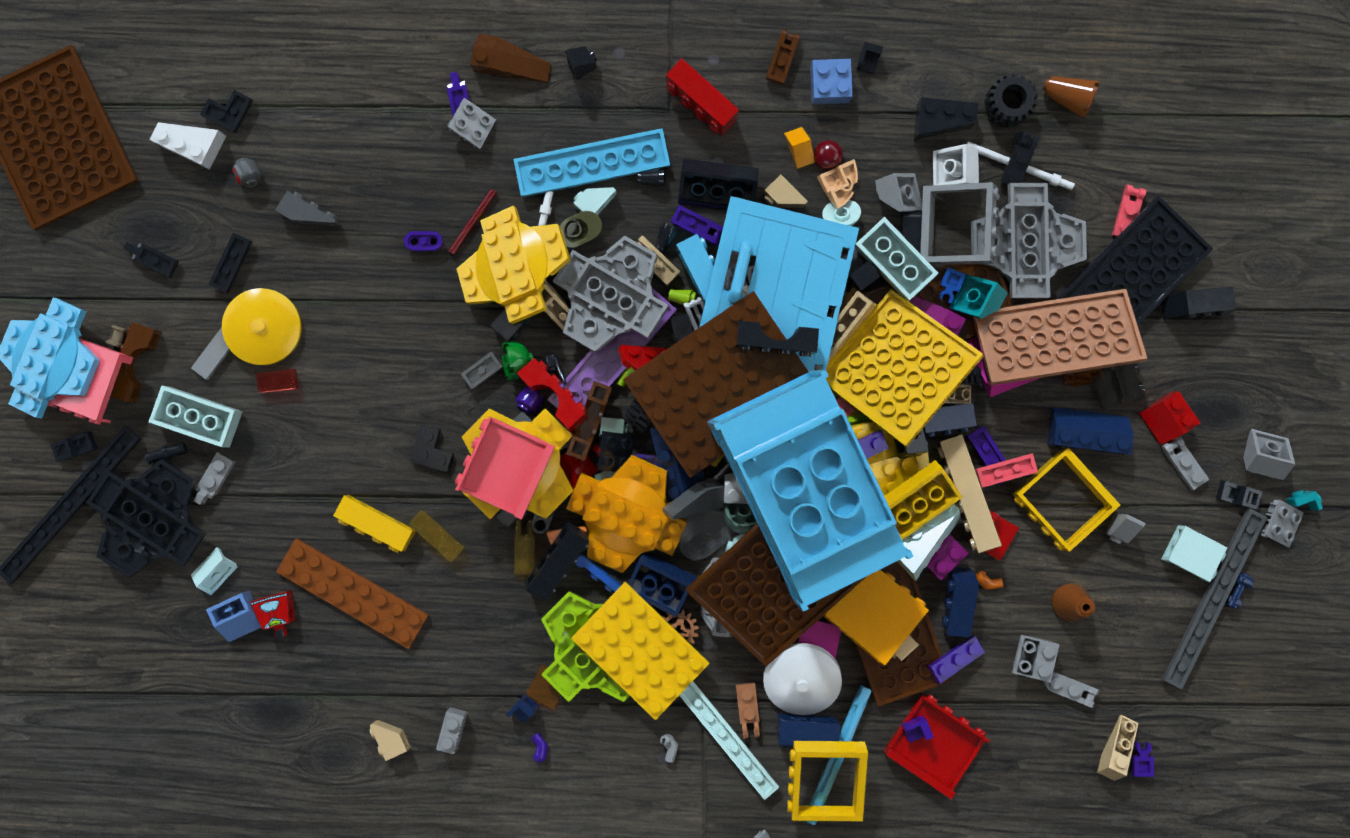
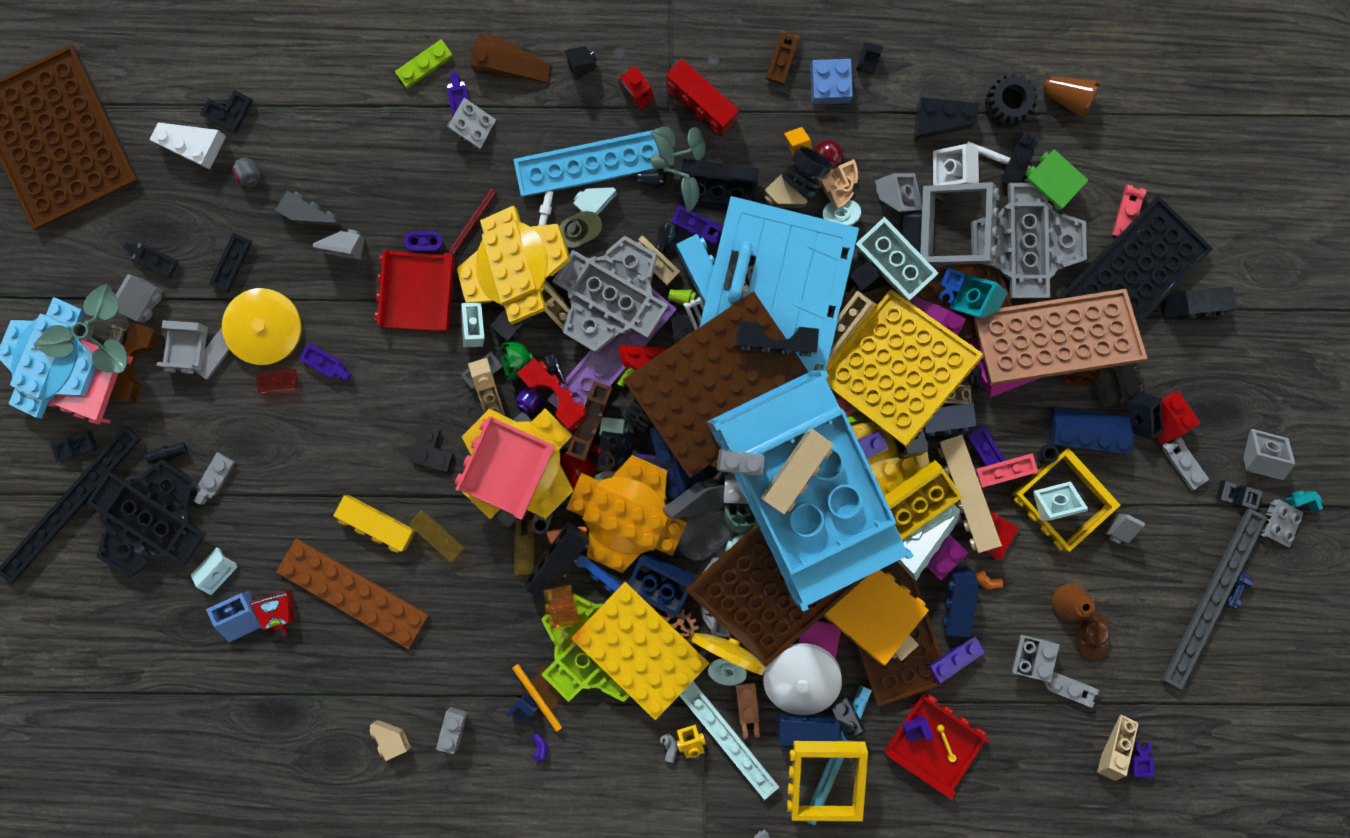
(110, 356): none -> sand green plant
(138, 298): none -> light grey slope
(184, 347): none -> light grey panel
(195, 416): light aqua brick -> none
(324, 362): none -> dark purple hinge
(342, 244): none -> light grey slope
(415, 291): none -> red panel
(424, 63): none -> lime plate
(472, 325): none -> light aqua slope
(485, 386): none -> tan slope
(537, 698): none -> light orange bar
(561, 606): none -> clear orange brick
(636, 86): none -> red torso
(664, 159): none -> sand green plant
(691, 741): none -> yellow brick
(726, 672): none -> light aqua dish
(730, 651): none -> yellow dish
(740, 462): none -> light grey brick
(797, 471): none -> tan brick
(807, 171): none -> black wheel
(848, 718): none -> black plate
(951, 757): none -> yellow hinge
(1052, 453): none -> black cone
(1056, 179): none -> bright green panel
(1058, 501): none -> light aqua slope
(1093, 636): none -> reddish brown piece
(1146, 415): none -> black brick
(1194, 553): light aqua panel -> none

